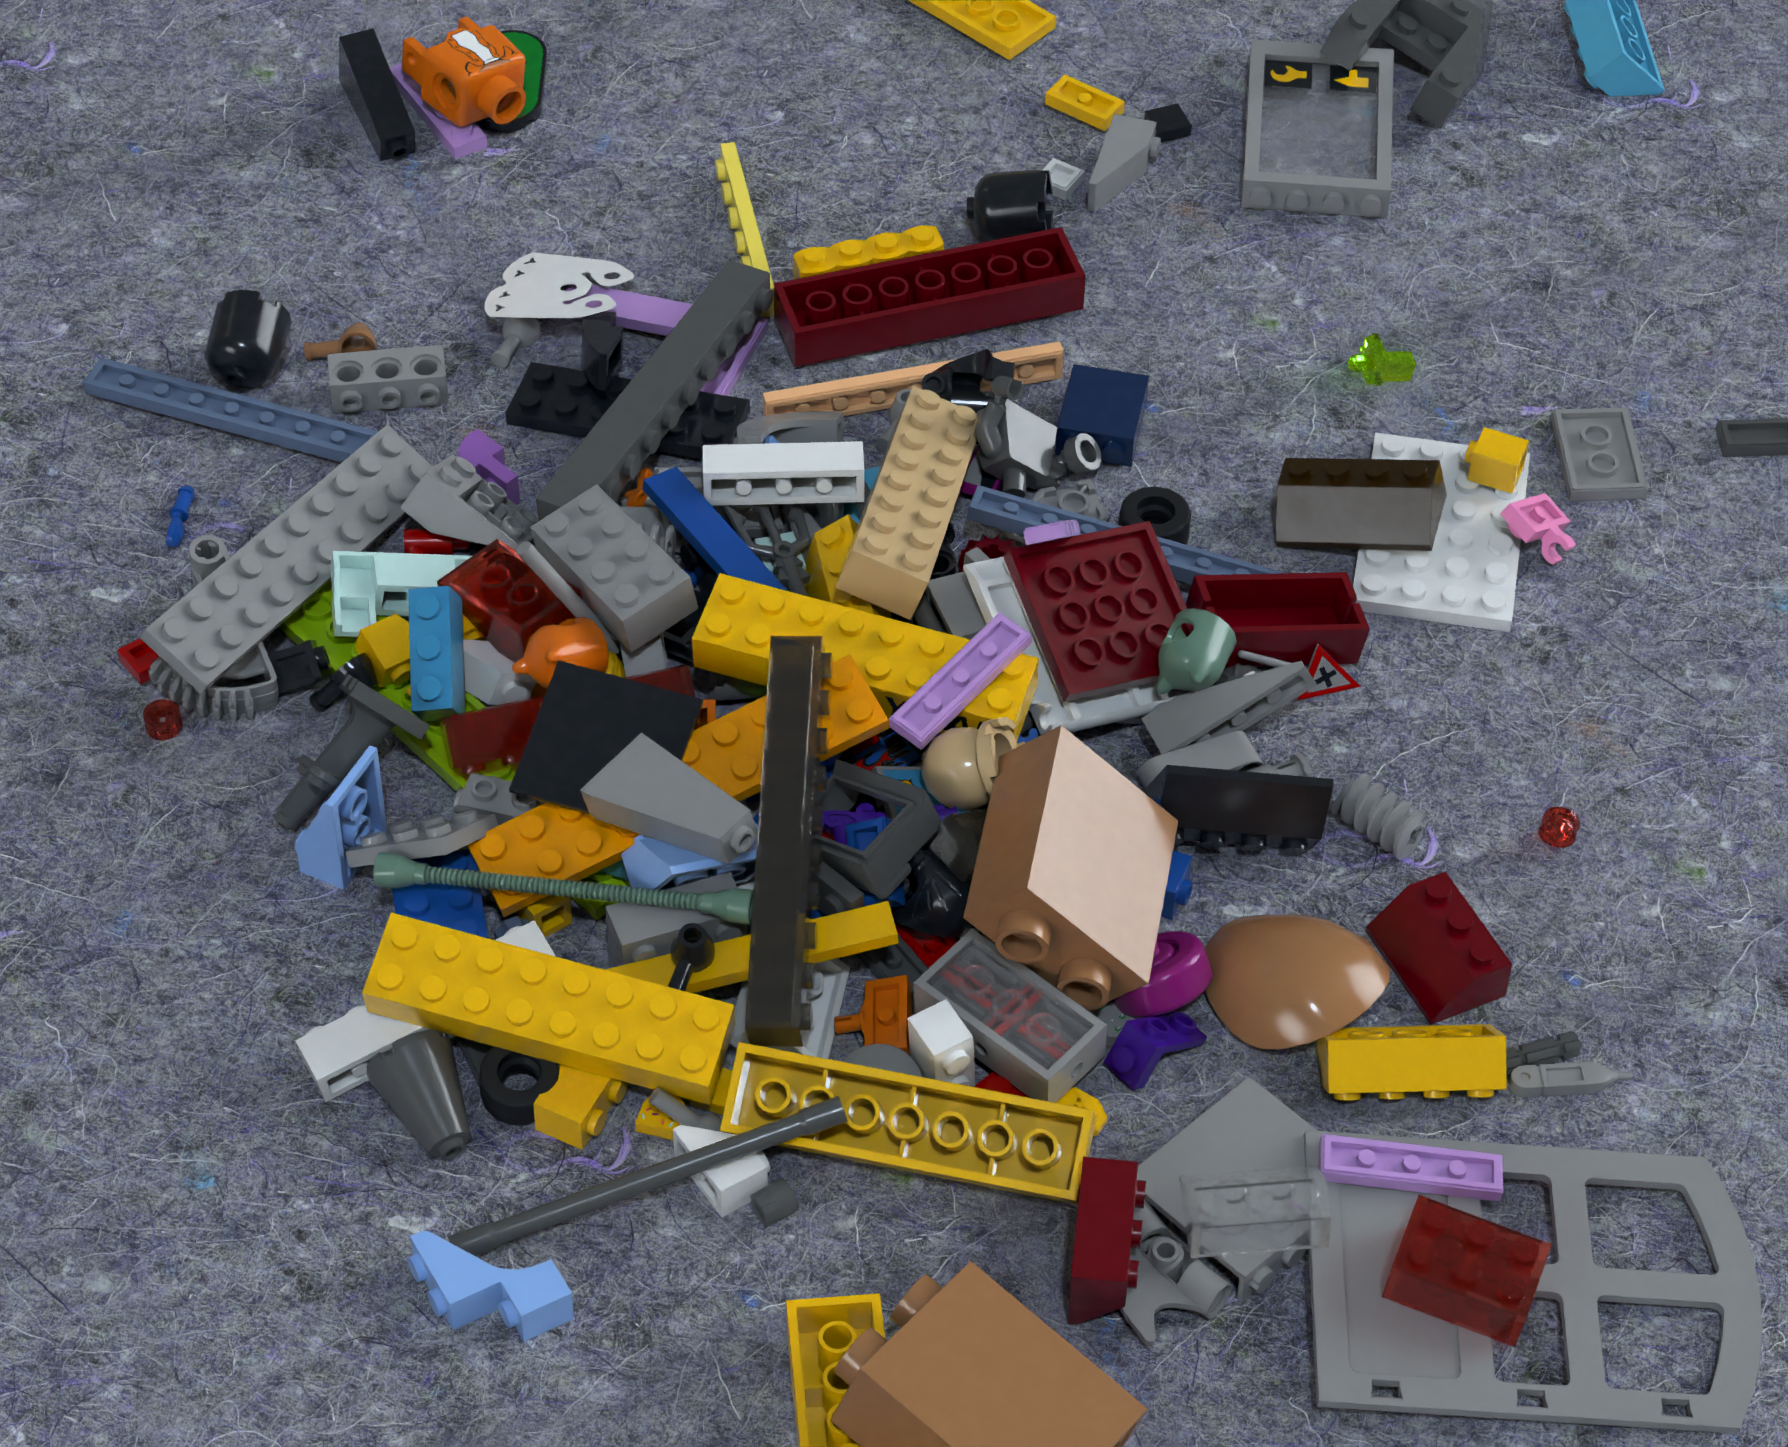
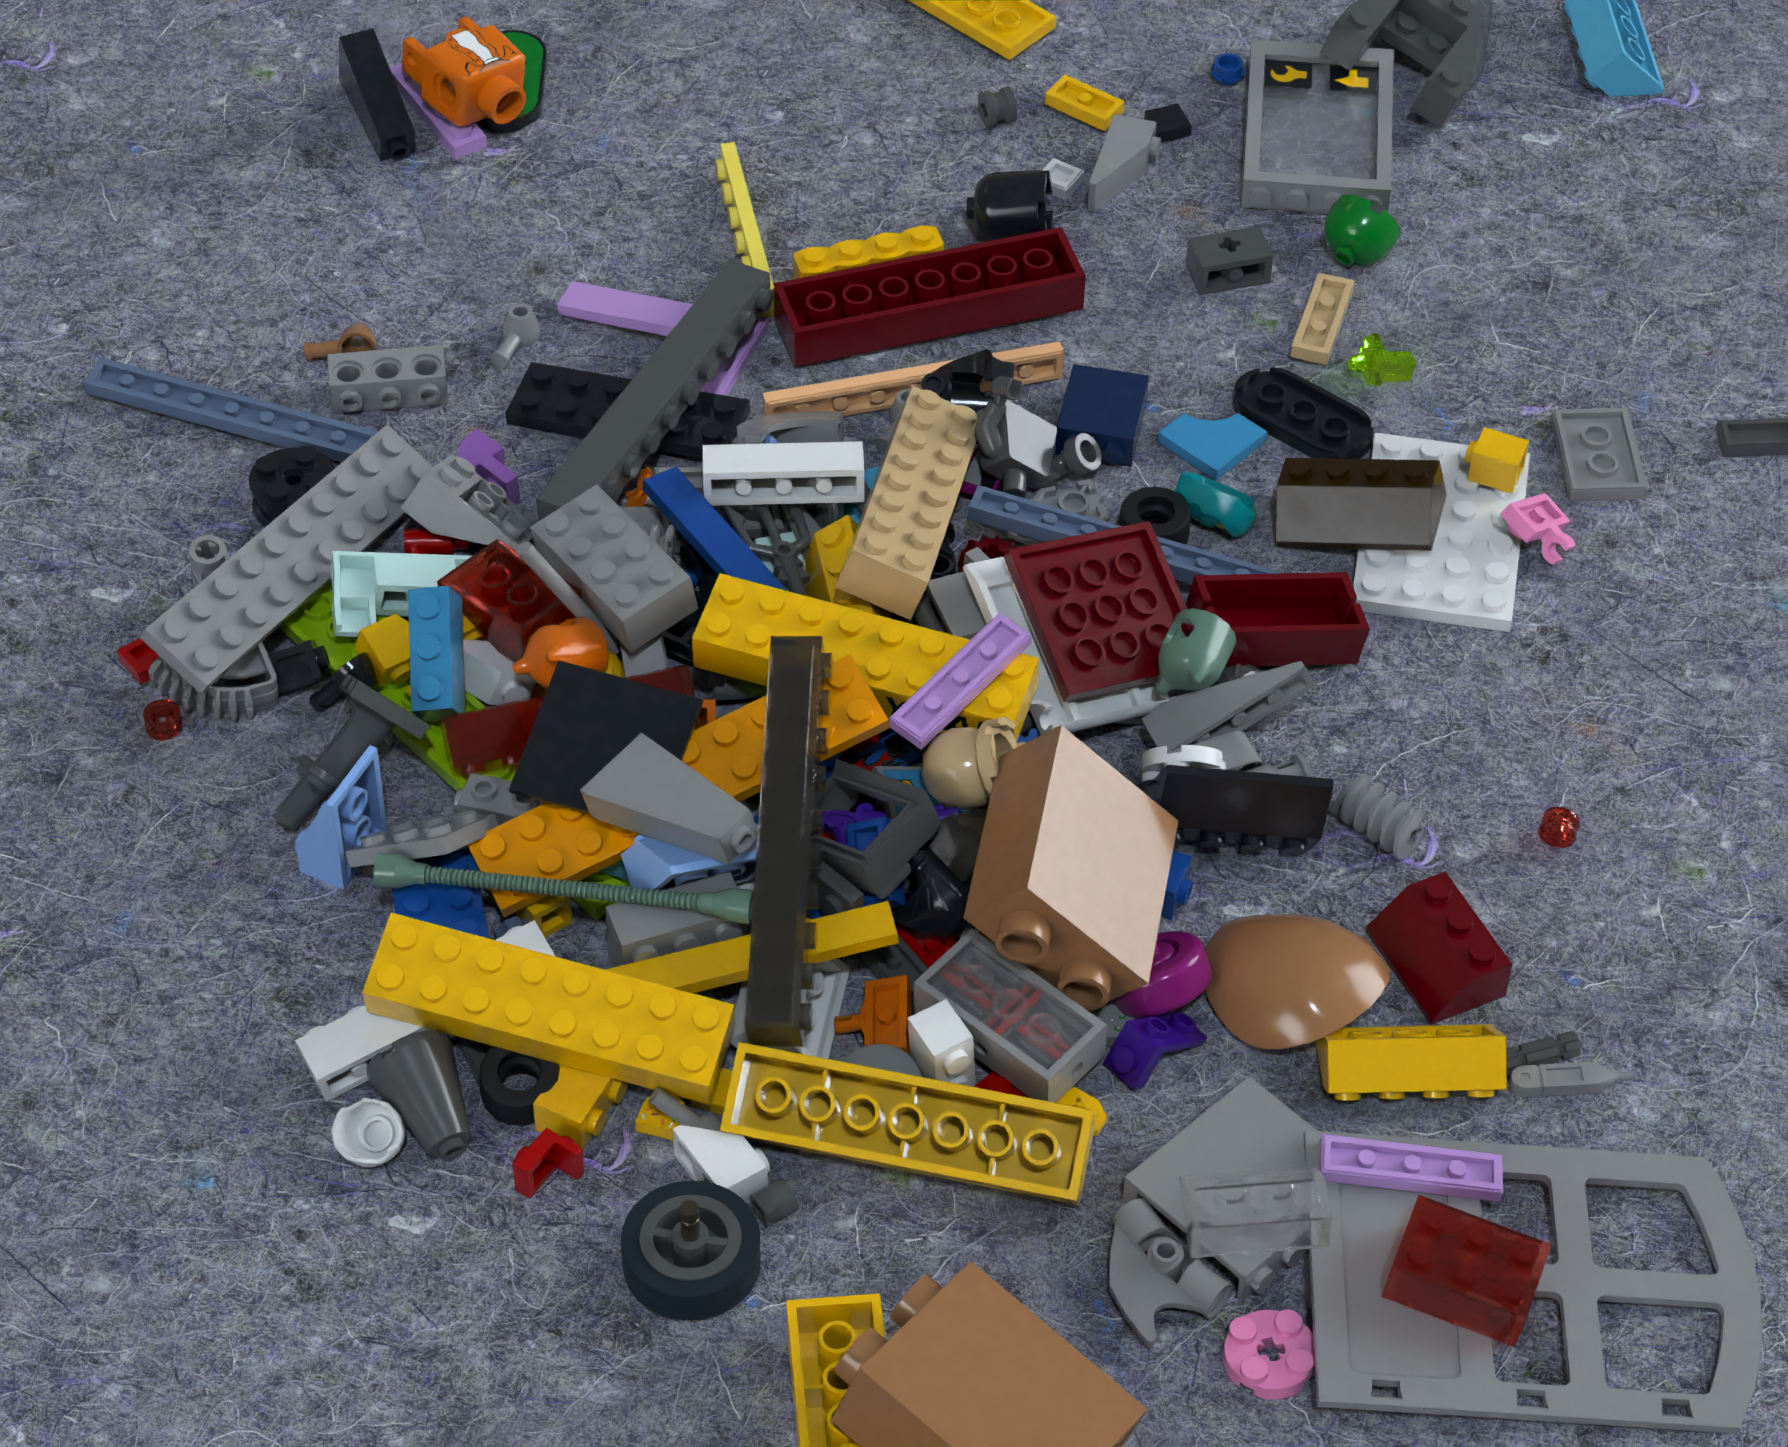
(179, 514): blue piece -> none
(246, 339): black cylinder -> none
(283, 478): none -> black wheel
(368, 1132): none -> white hair
(470, 1288): light blue arch -> none
(539, 292): white piece -> none
(539, 1161): none -> red bracket
(601, 348): black slope -> none
(690, 956): black bar -> none
(691, 1250): none -> wheel
(805, 1122): dark grey piece -> none
(997, 106): none -> dark grey wheel
(1051, 531): lavender tile -> none
(1105, 1238): dark red slope -> none
(1191, 755): none -> white plate
(1214, 444): none -> dark azure tile
(1217, 504): none -> teal piece
(1228, 69): none -> blue plate
(1229, 260): none -> dark grey brick
(1275, 1330): none -> bright pink plate
(1303, 414): none -> black tile
(1322, 318): none -> tan plate
(1322, 667): piece -> none
(1359, 233): none -> green cylinder

